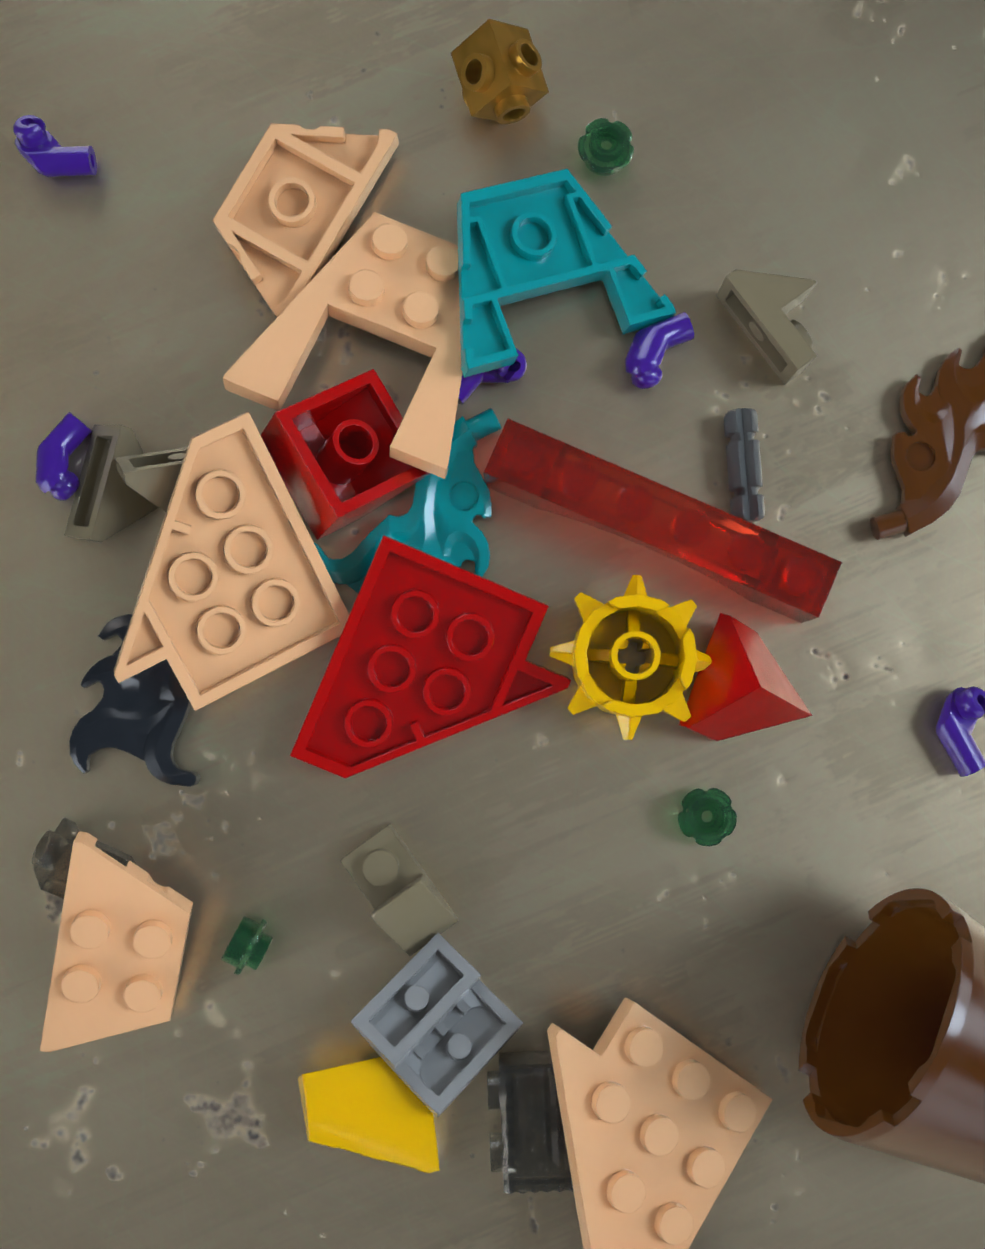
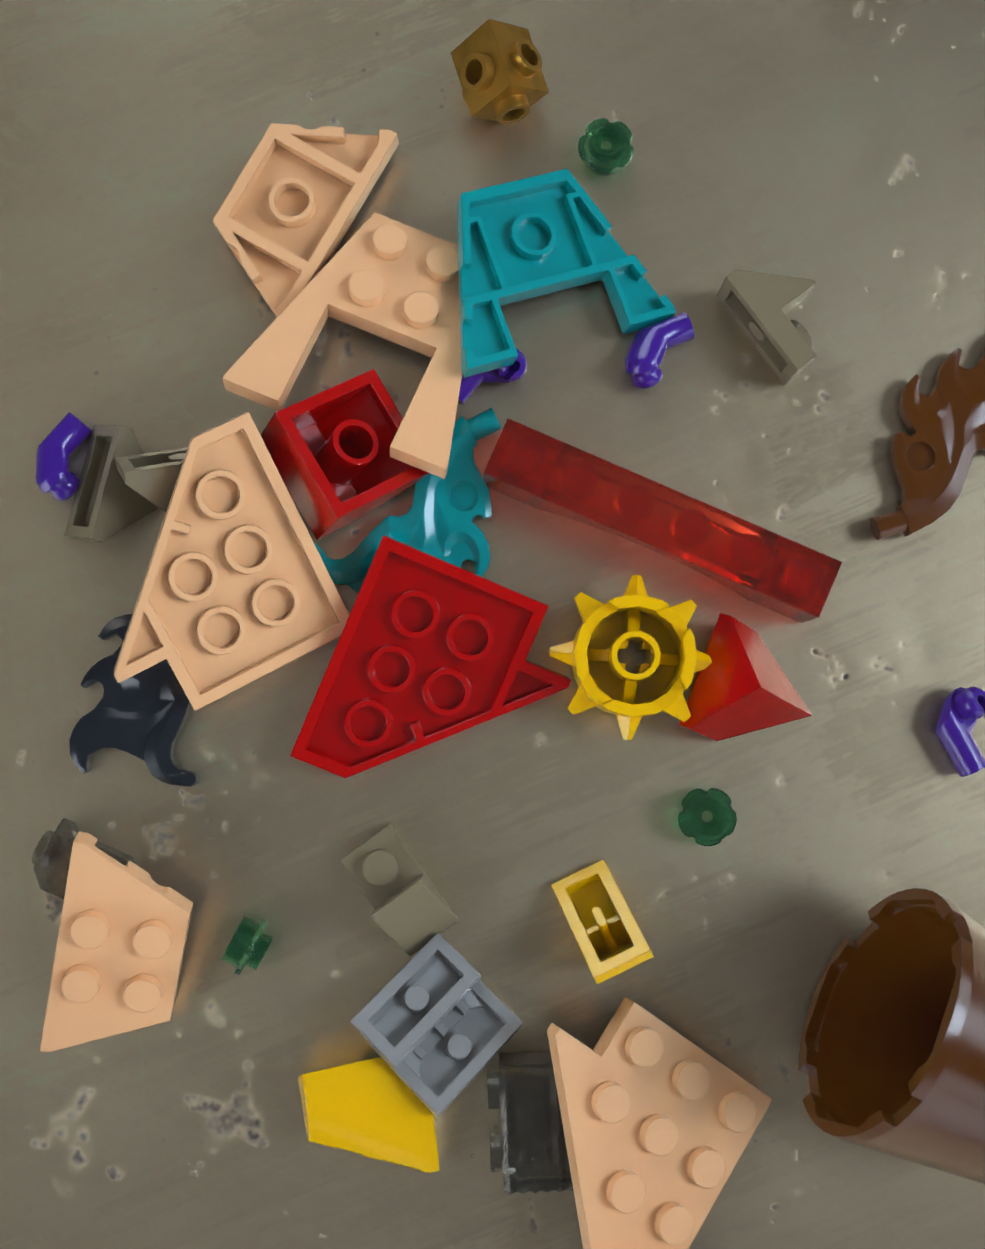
(47, 155): dark purple arm -> none
(601, 921): none -> yellow slope
(744, 464): dark grey axle -> none

